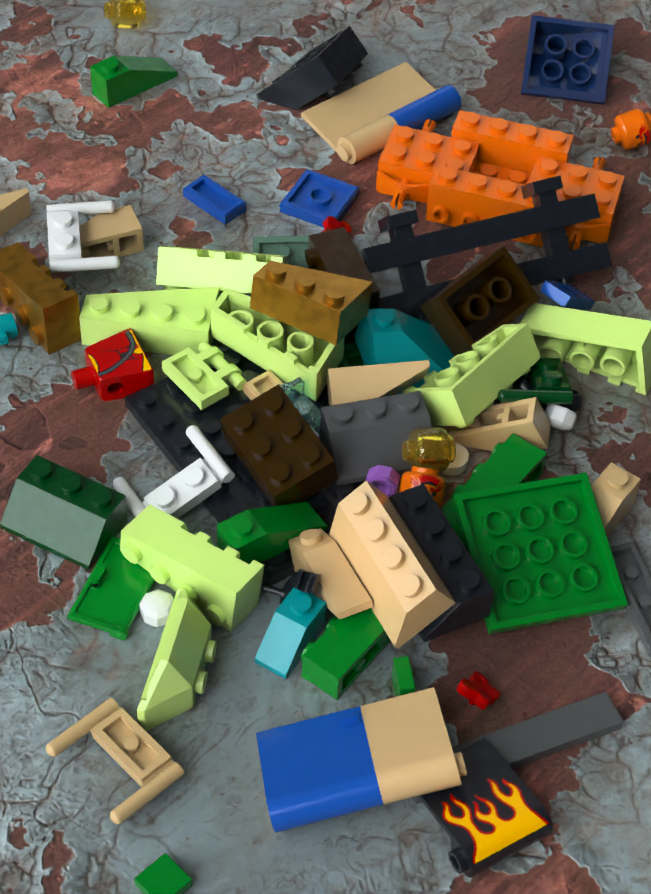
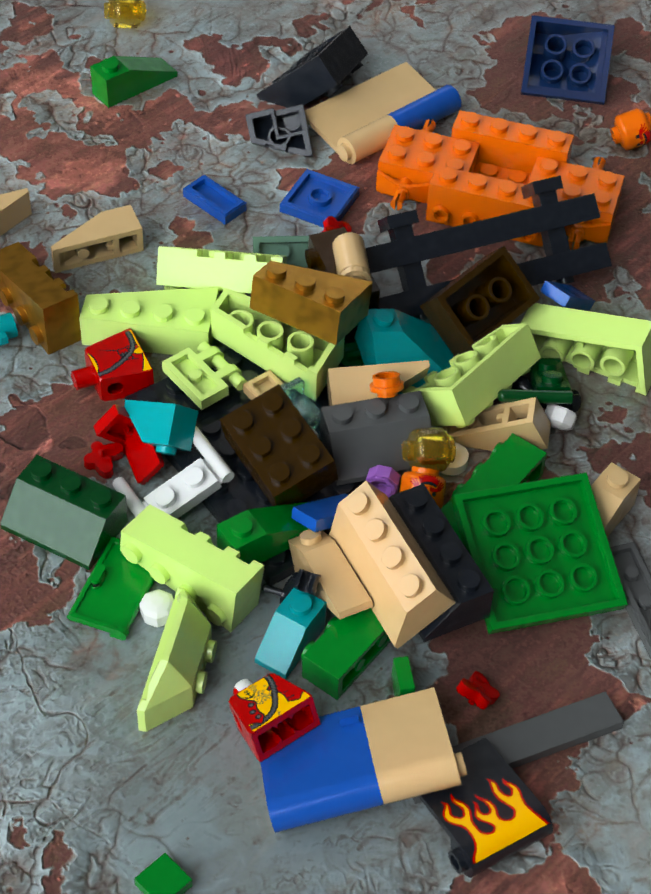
(65, 237): white plate -> none
(102, 458): none -> red piece
(118, 428): none -> red bracket
(129, 748): tan plate -> none
(163, 425): none -> teal slope
(272, 713): none -> red torso
(281, 130): none -> black slope
(317, 514): none -> blue tile
(351, 256): none -> tan piece
(386, 384): none -> orange plate

